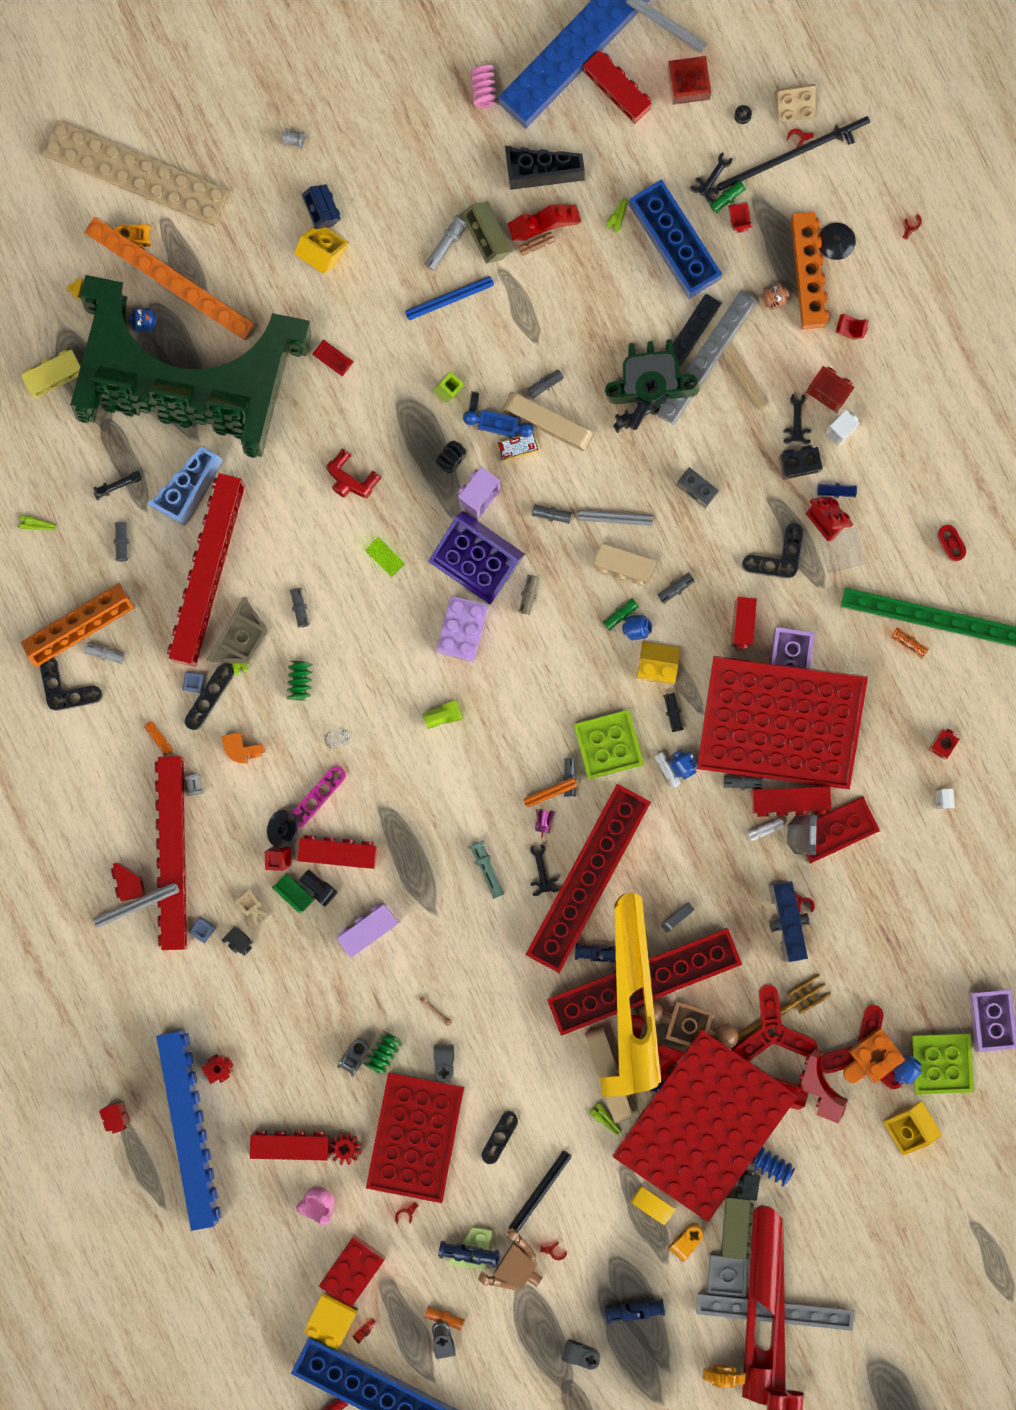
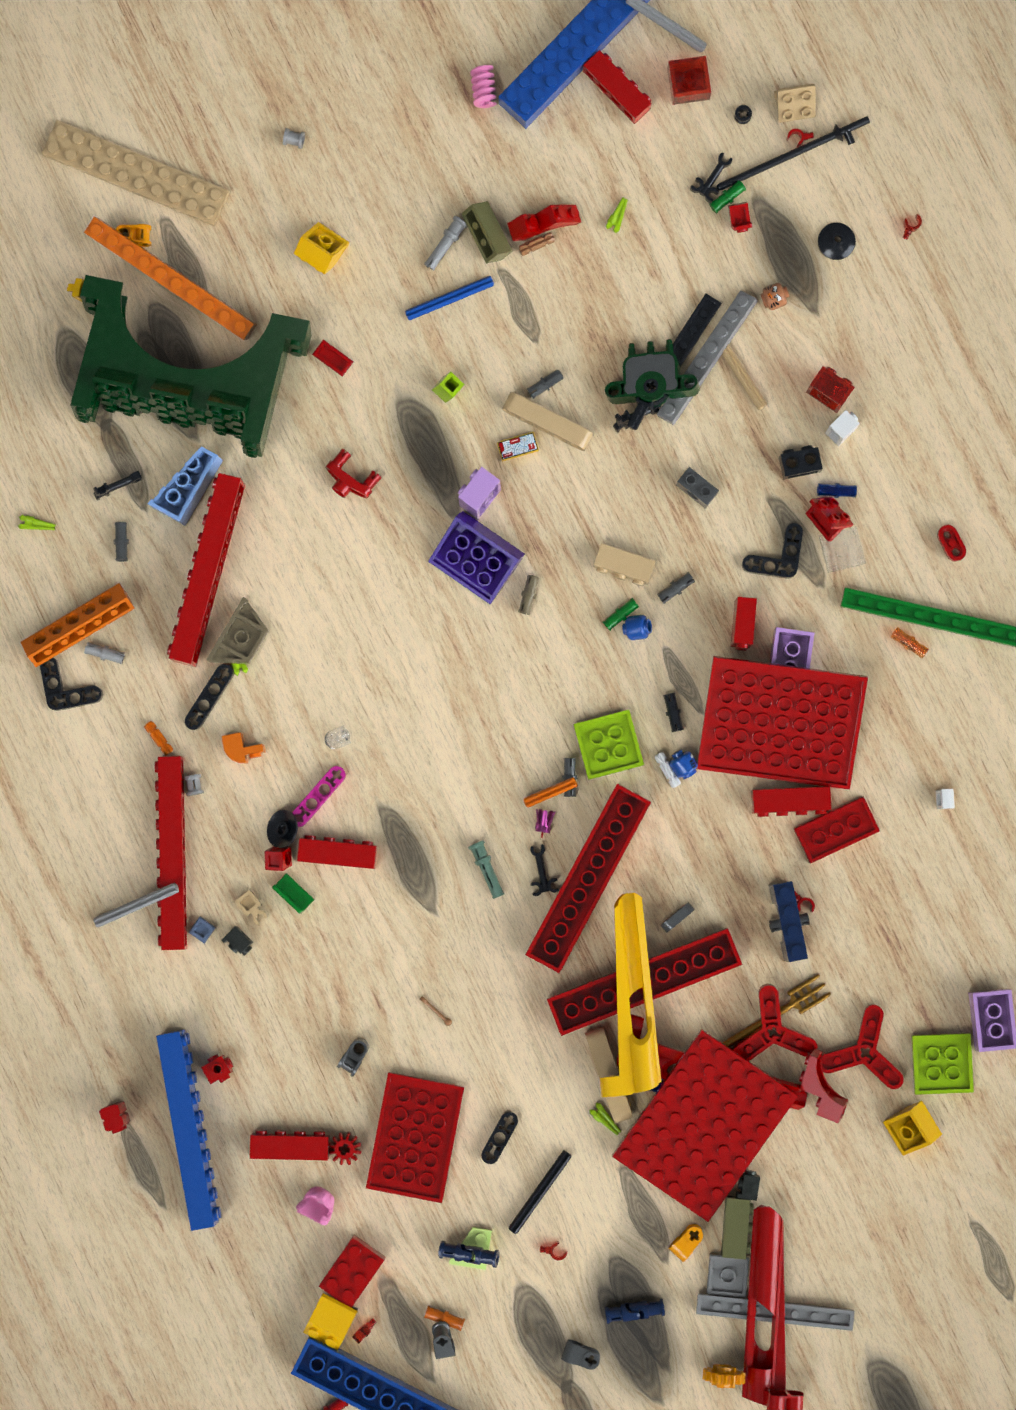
(51, 373): light yellow brick -> none
(129, 883): red slope -> none
(142, 319): blue head -> none
(193, 682): sand blue tile -> none
(299, 607): dark grey pin -> none
(299, 680): green piece -> none
(321, 206): dark blue brick -> none
(321, 890): black piece -> none
(367, 929): lavender brick -> none
(383, 1053): green piece -> none
(385, 557): clear neon green tile -> none
(410, 1210): clear red piece -> none
(444, 1058): dark grey piece -> none
(447, 713): lime piece -> none
(451, 456): black gear -> none
(462, 629): lavender brick -> none
(473, 402): black tile -> none
(497, 423): blue plate -> none
(515, 1267): medium nougat torso -> none
(541, 168): black wedge -> none
(551, 514): dark grey pin -> none
(589, 952): dark blue piece -> none
(615, 517): light grey axle -> none
(652, 1205): yellow slope -> none
(658, 663): yellow slope -> none
(675, 239): blue brick -> none
(686, 1023): medium nougat brick -> none
(742, 782): dark grey pin -> none
(765, 829): white axle -> none
(773, 1166): blue piece -> none
(796, 433): black bar -> none
(802, 835): flat silver slope -> none
(809, 318): orange brick -> none
(852, 327): red bracket -> none
(872, 1058): orange brick -> none
(907, 1070): blue head -> none
(936, 746): red brick -> none

